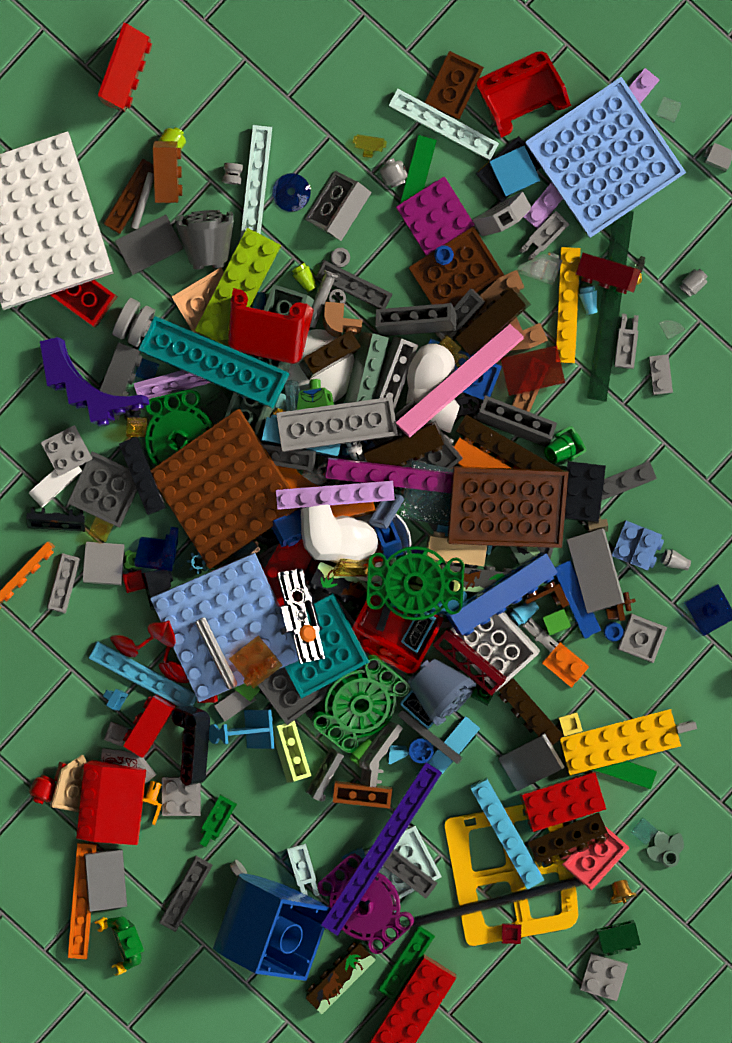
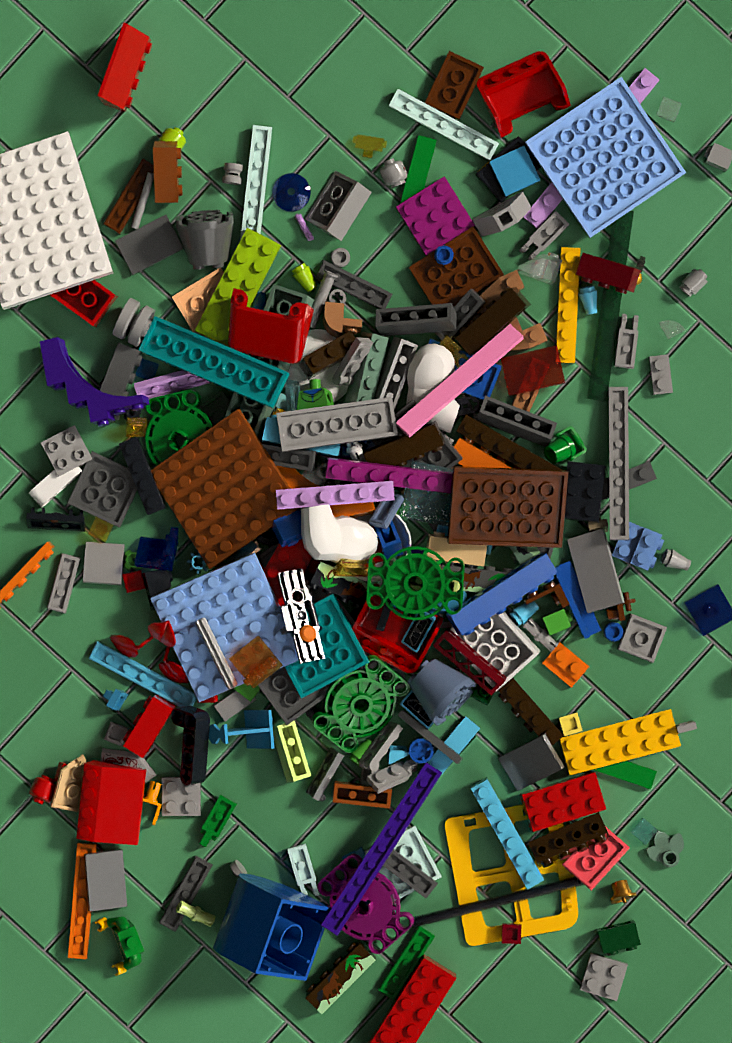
(195, 913): none -> yellowish green pin
(304, 227): none -> lavender piece
(352, 361): none -> light grey plate
(392, 775): none -> light grey hinge
(618, 464): none -> light grey plate

